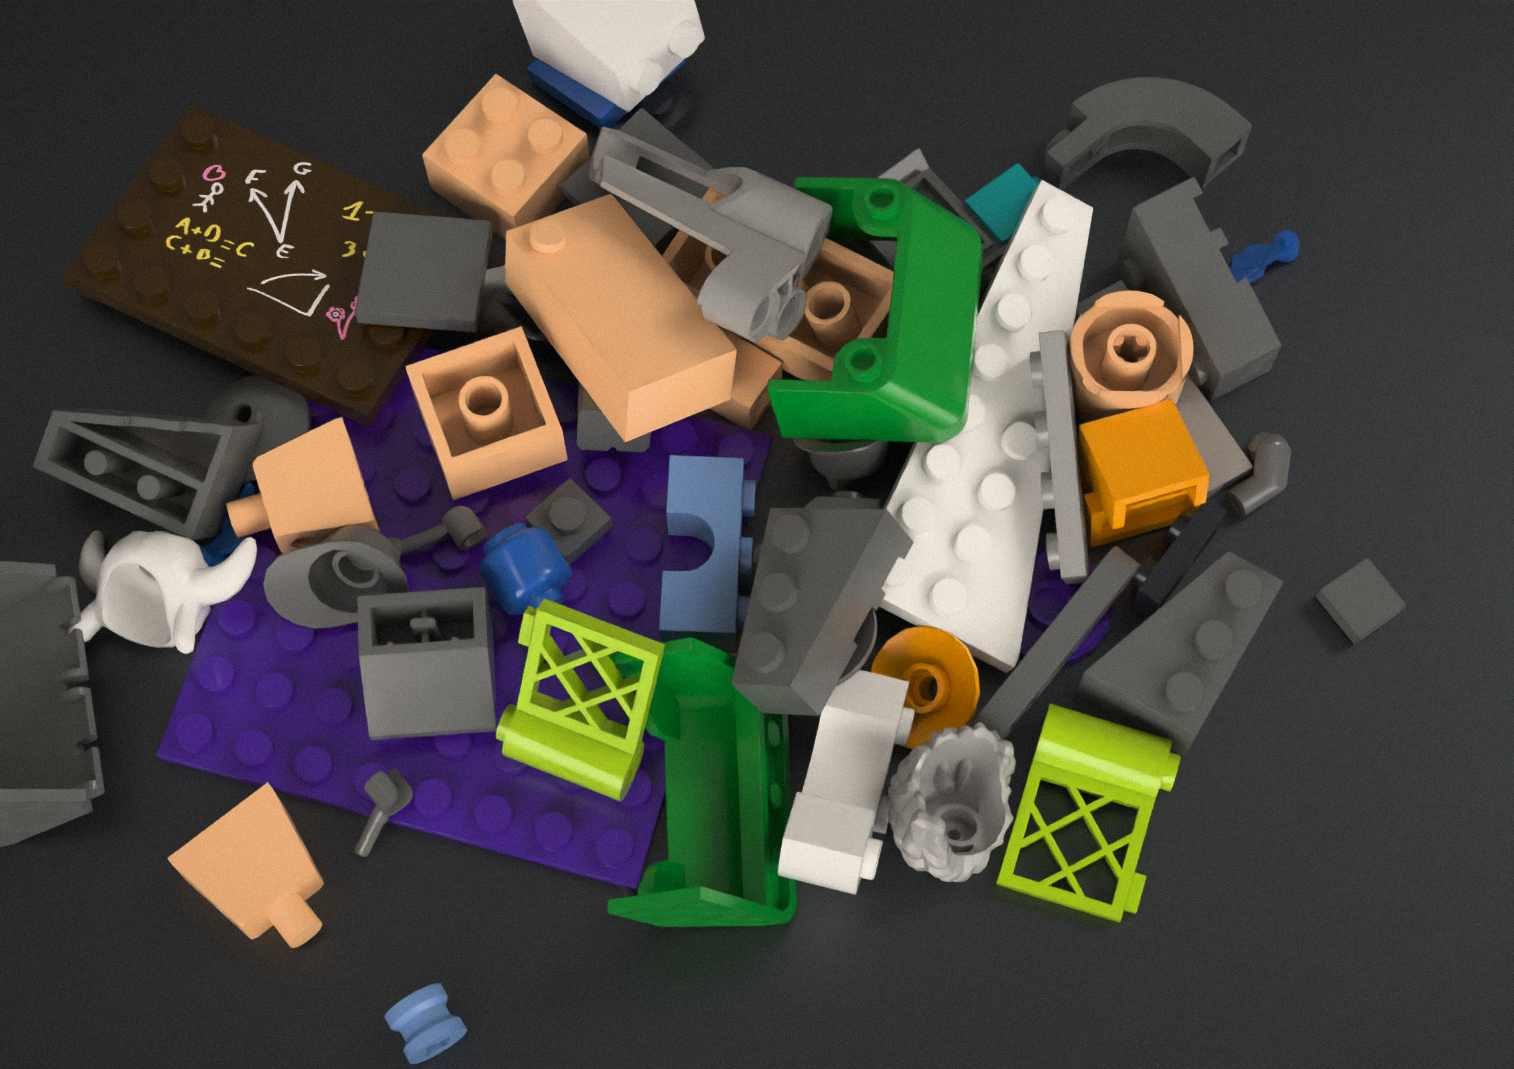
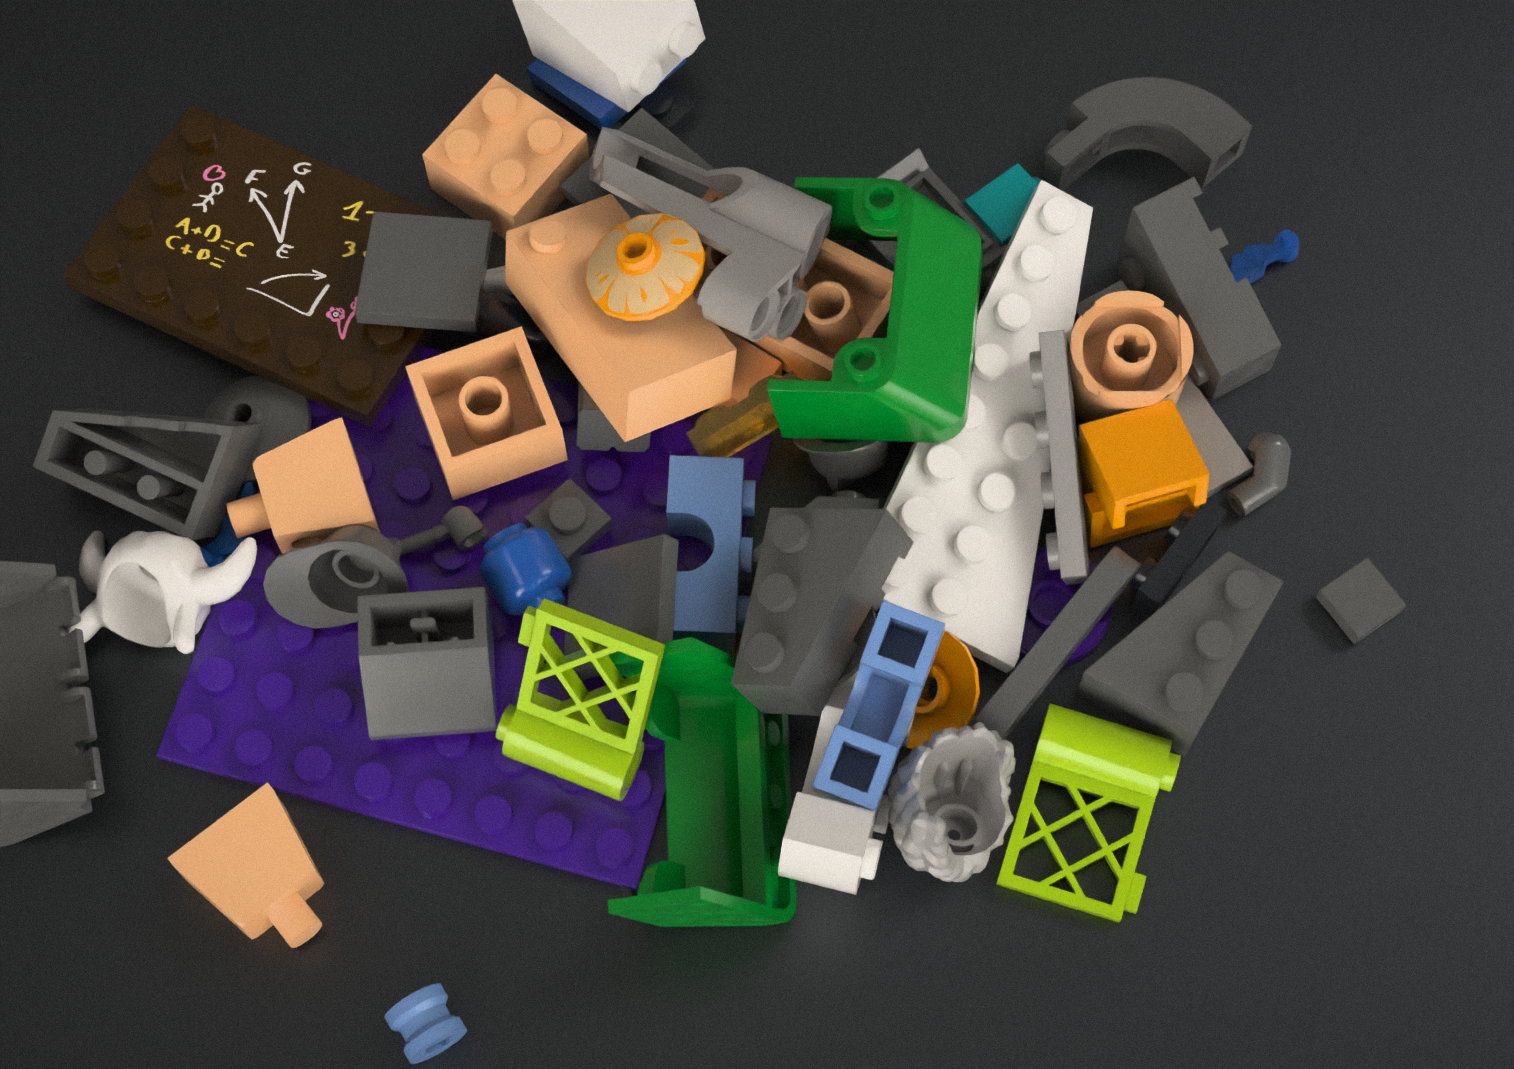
(390, 795): dark grey hand -> none
(627, 588): none -> dark grey tile
(645, 267): none -> tan dish
(731, 429): none -> clear yellow plate
(879, 707): none -> medium blue arch

